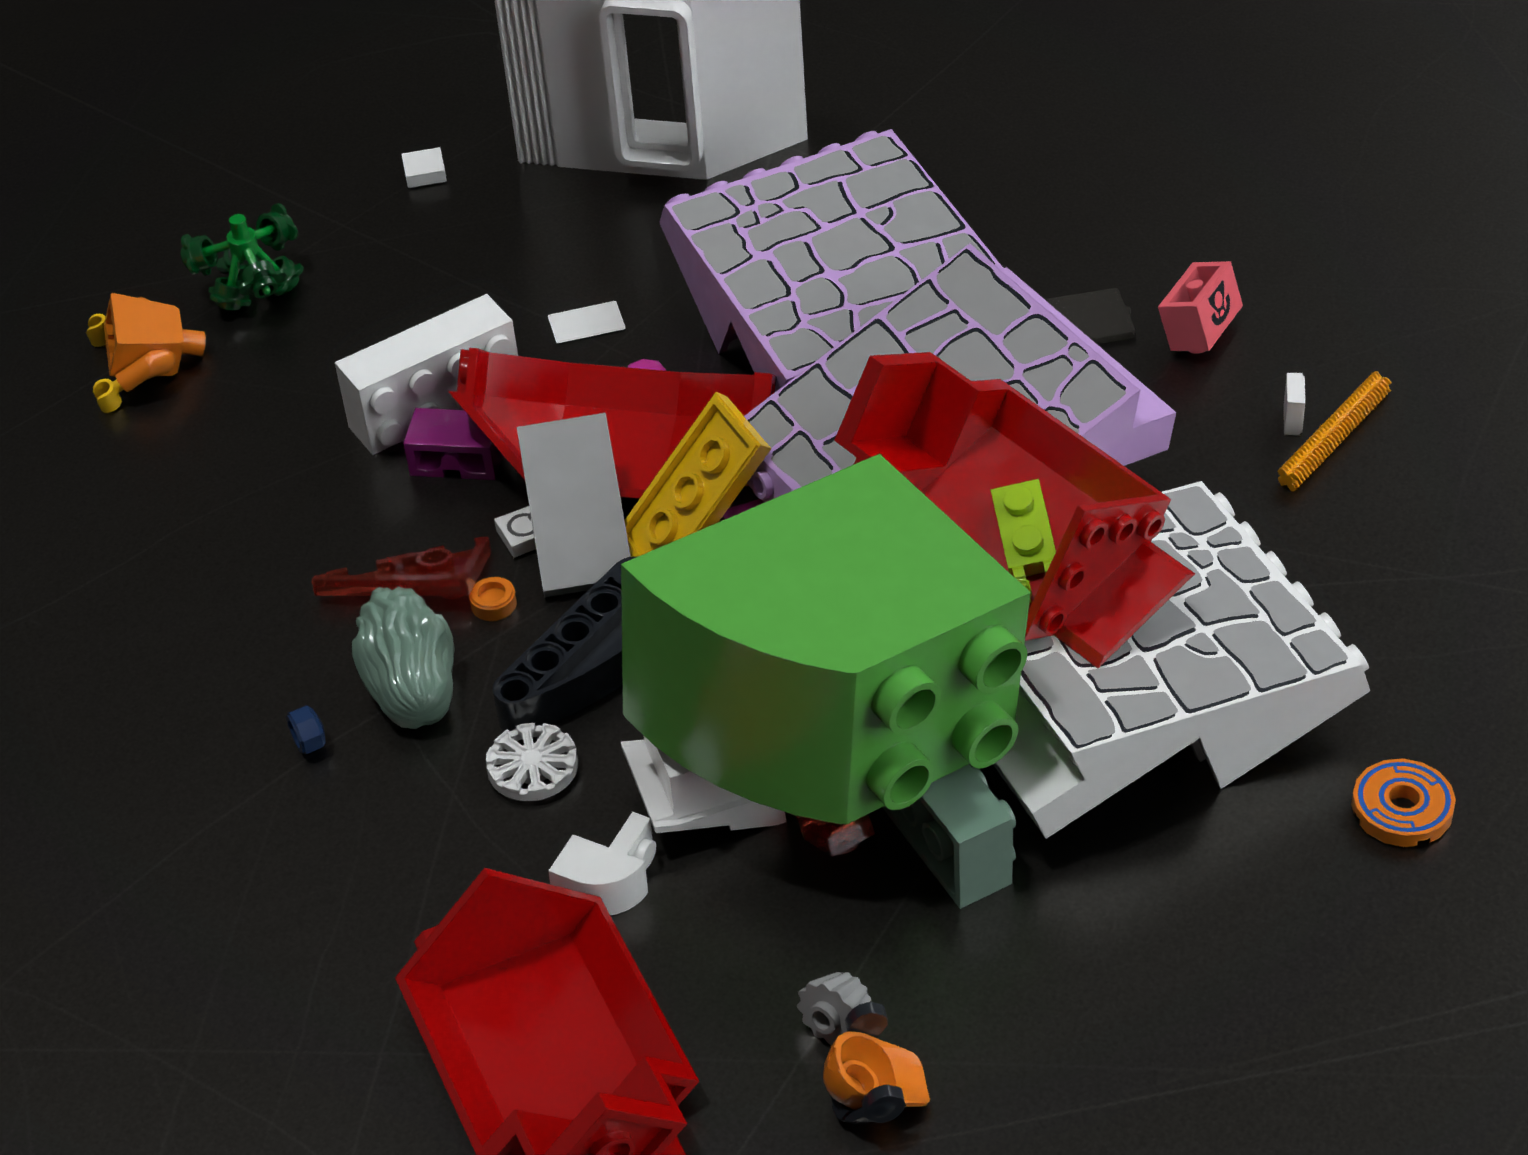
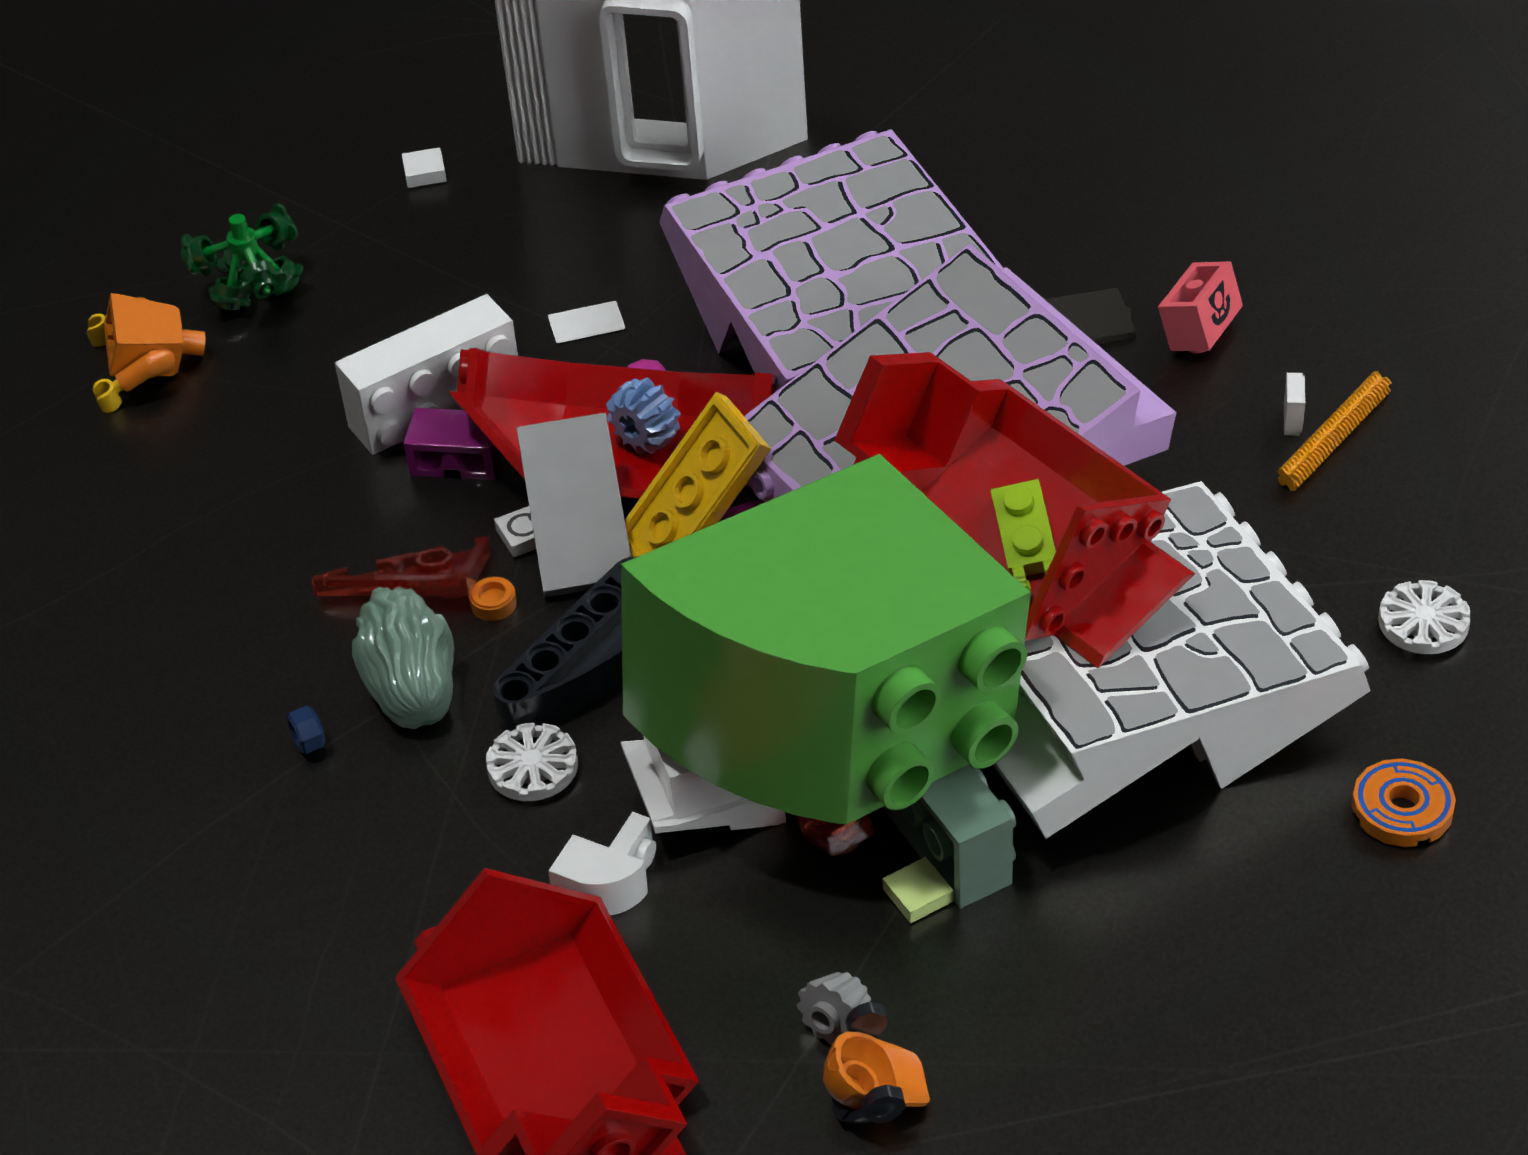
(643, 415): none -> medium blue gear
(918, 890): none -> yellowish green tile
(1424, 617): none -> white wheel

